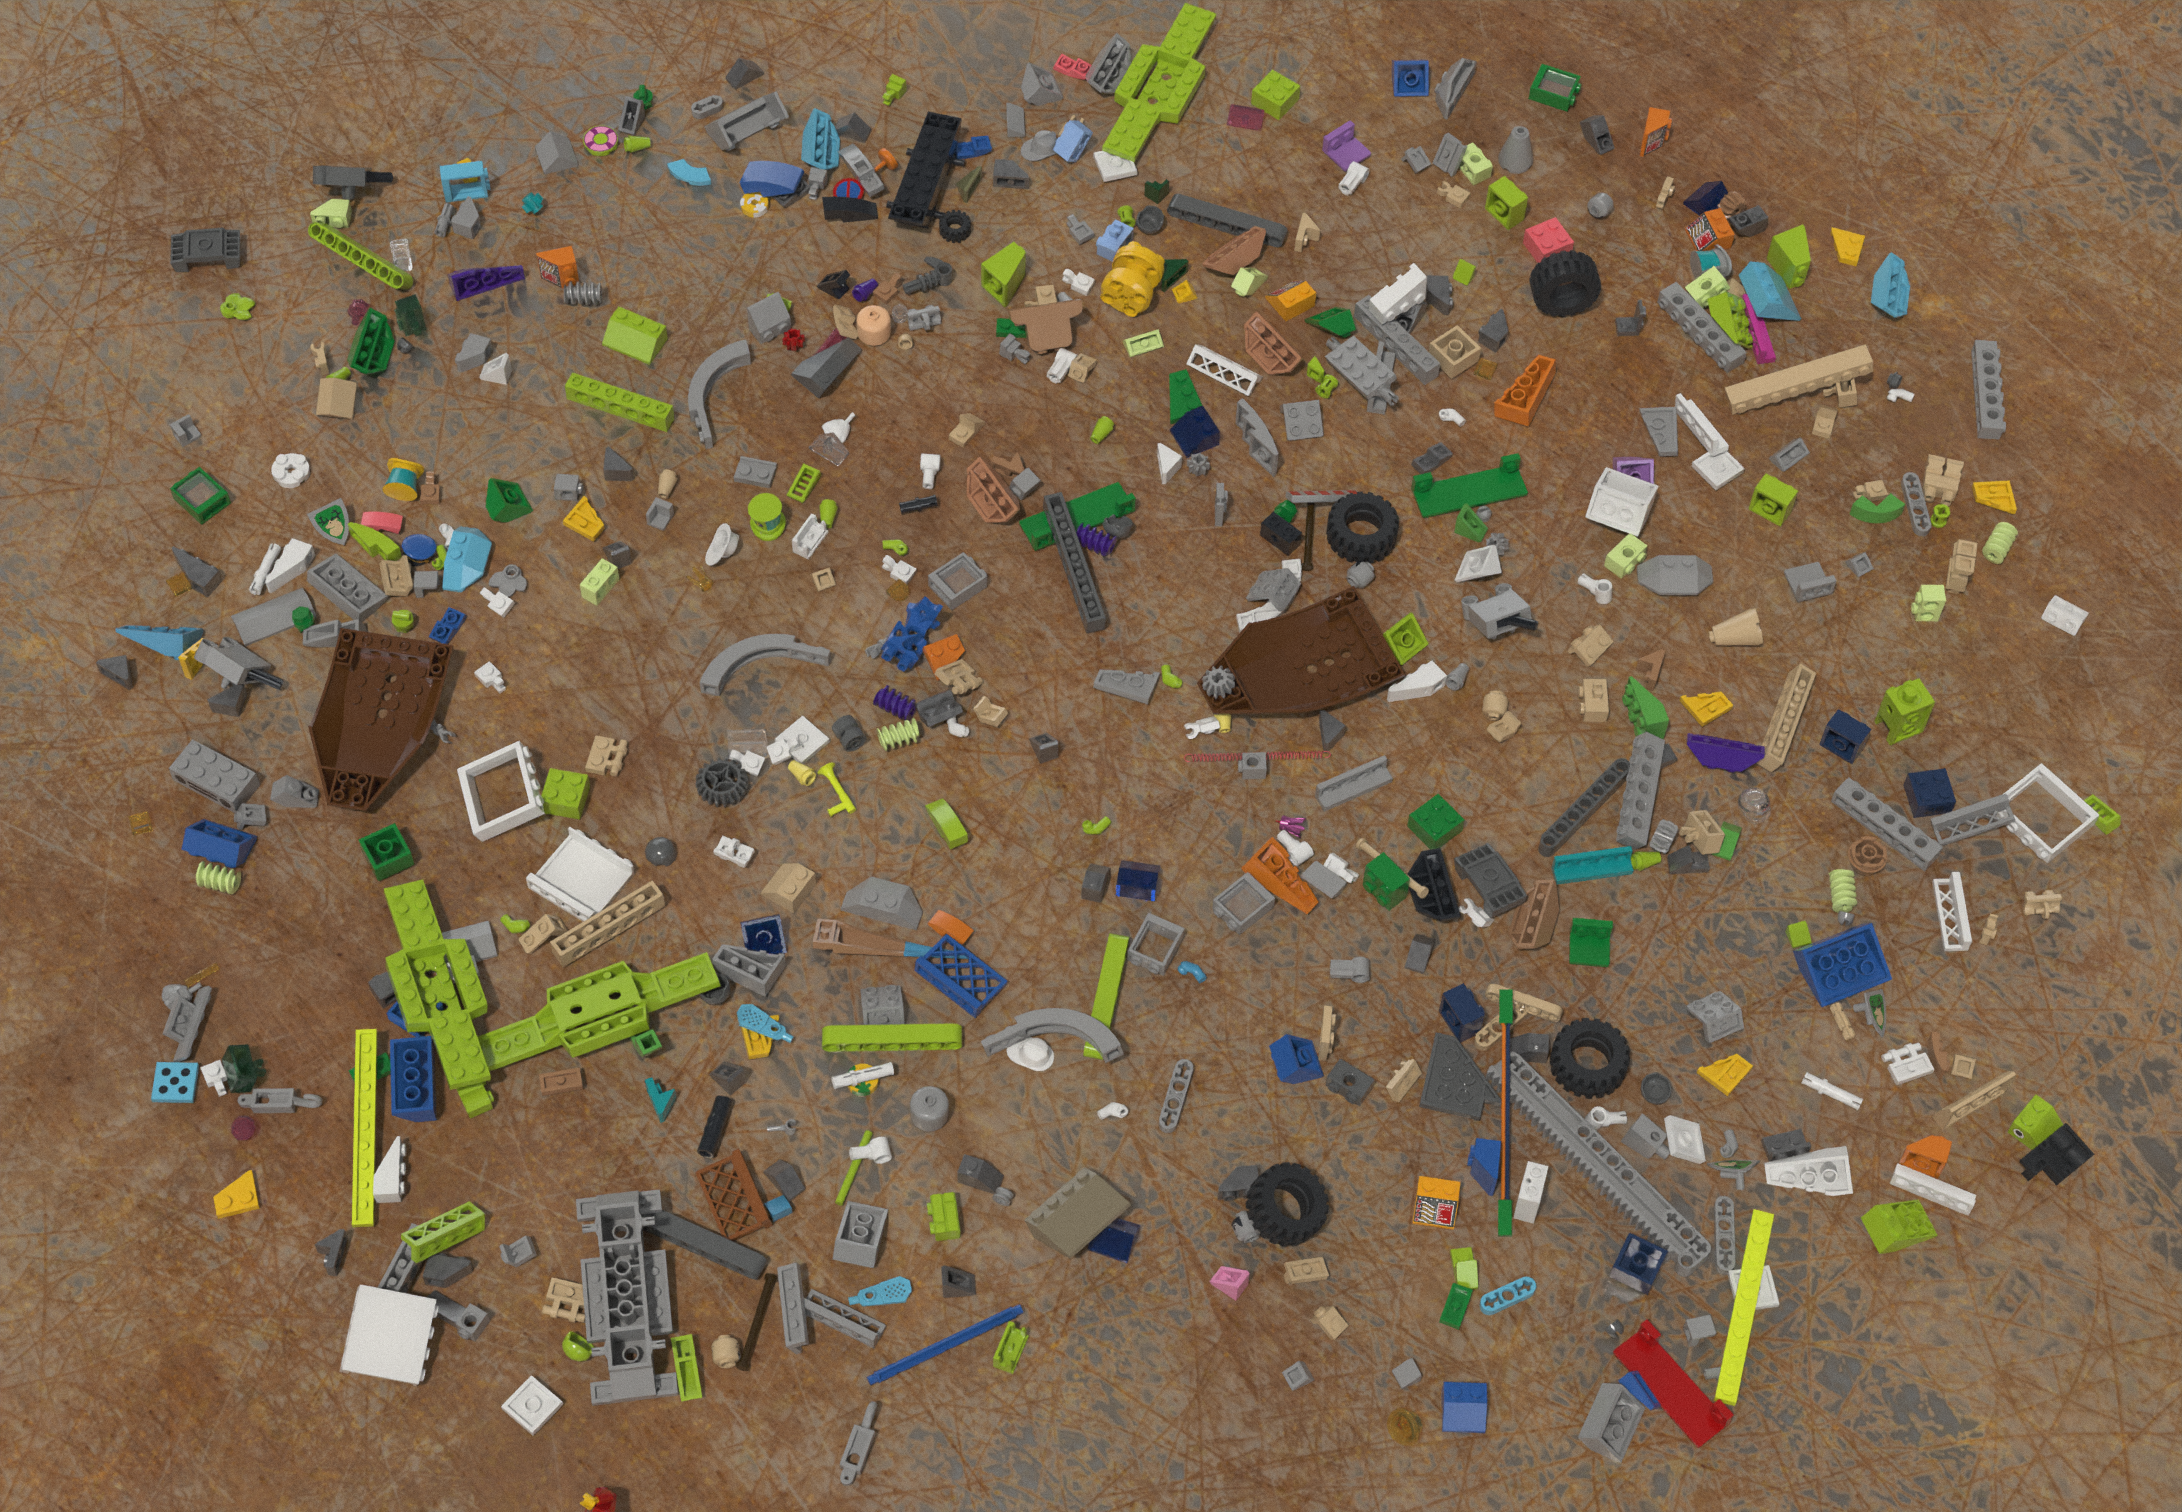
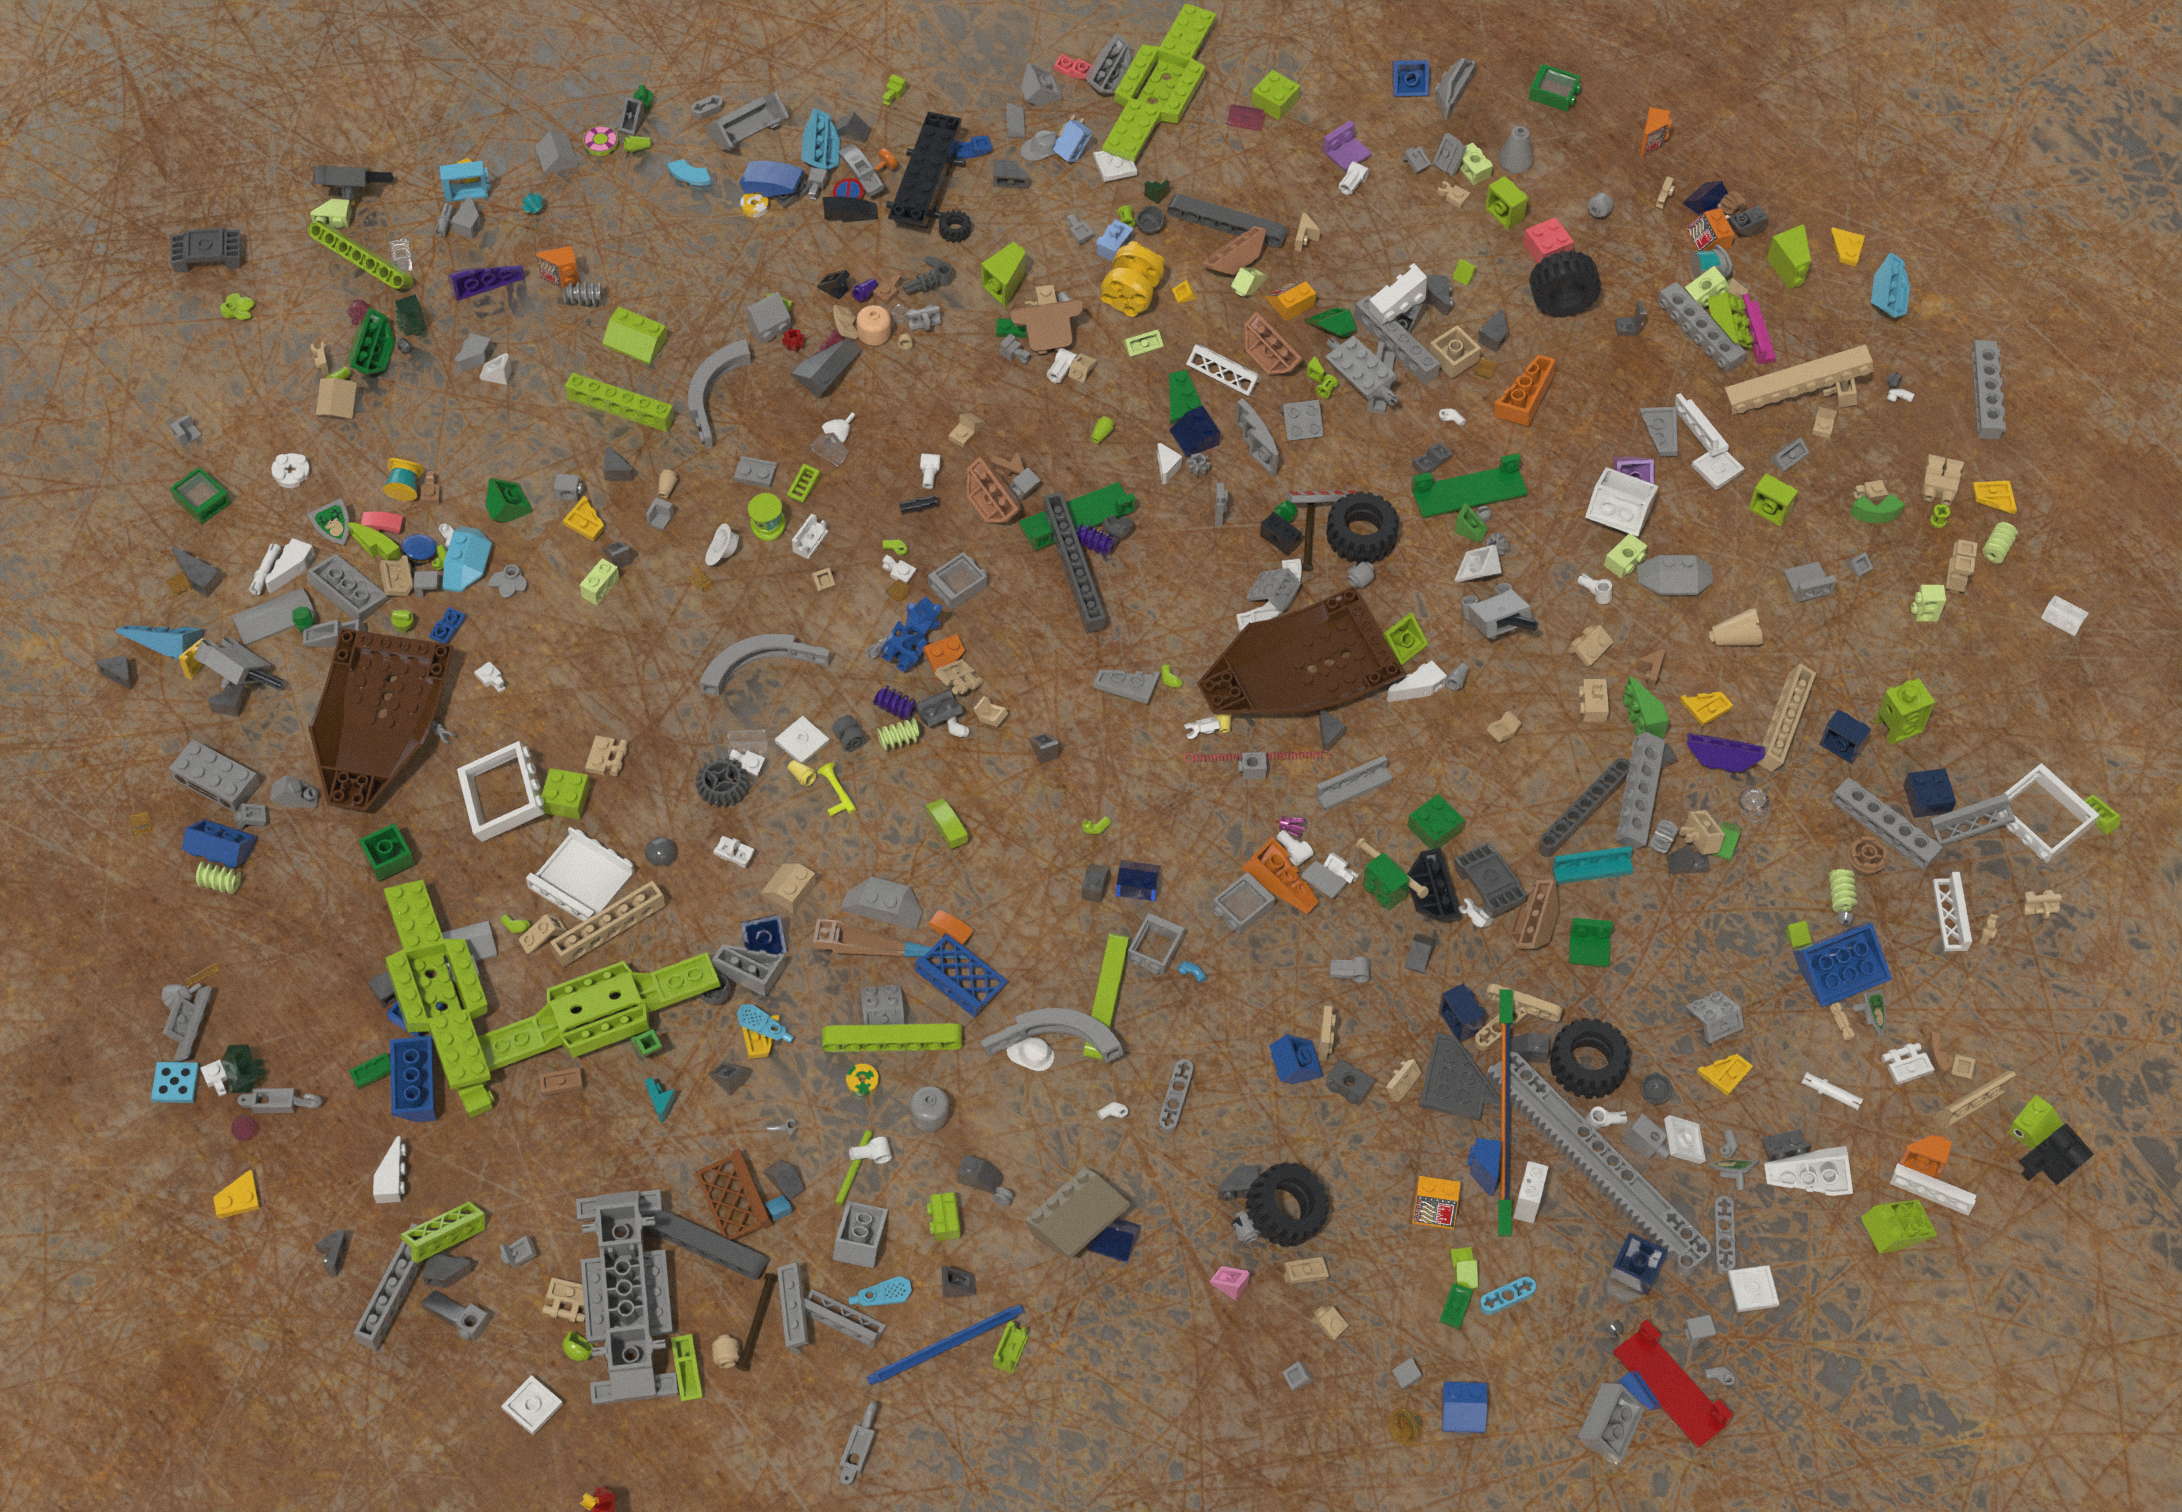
(364, 1128): neon yellow plate -> none
(389, 1335): white panel -> none
(498, 603): white plate -> none
(714, 1126): black axle -> none
(743, 73): flat silver slope -> none
(781, 750): white plate -> none
(828, 511): lime cone -> none
(859, 1076): white pin -> none
(968, 184): olive slope -> none
(1079, 283): white plate -> none
(1173, 271): dark green slope -> none
(1218, 682): light grey gear -> none
(1495, 705): tan head -> none
(1597, 133): flat silver slope -> none
(1643, 860): lime cone -> none
(1744, 1307): neon yellow plate -> none
(1768, 292): medium azure slope -> none
(1916, 504): light grey beam -> none

